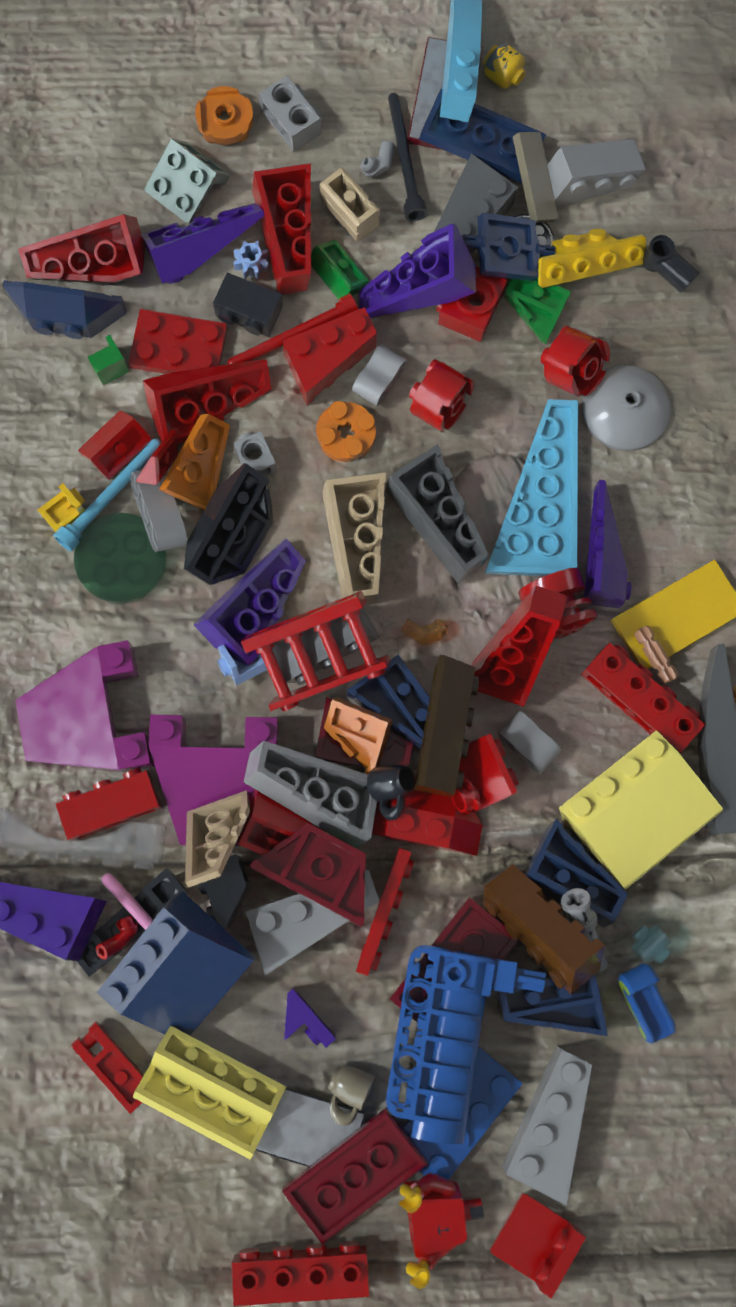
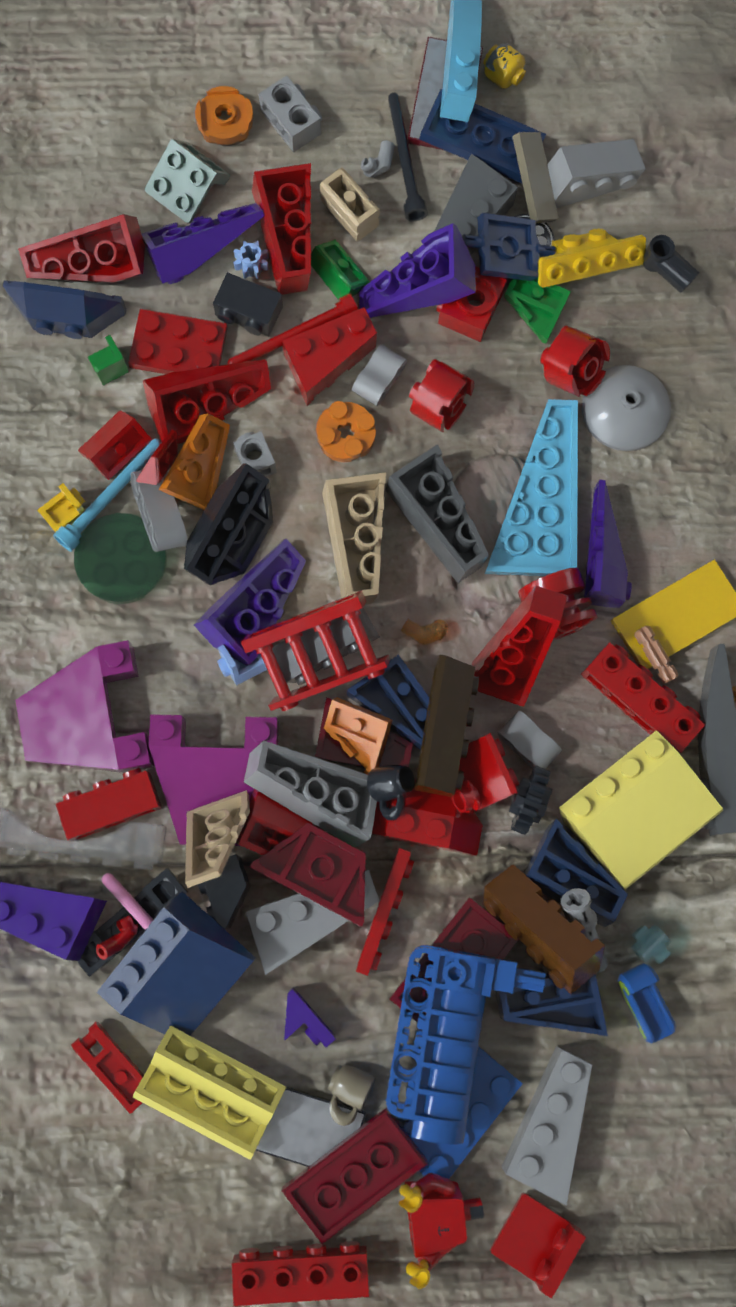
(530, 800): none -> black gear

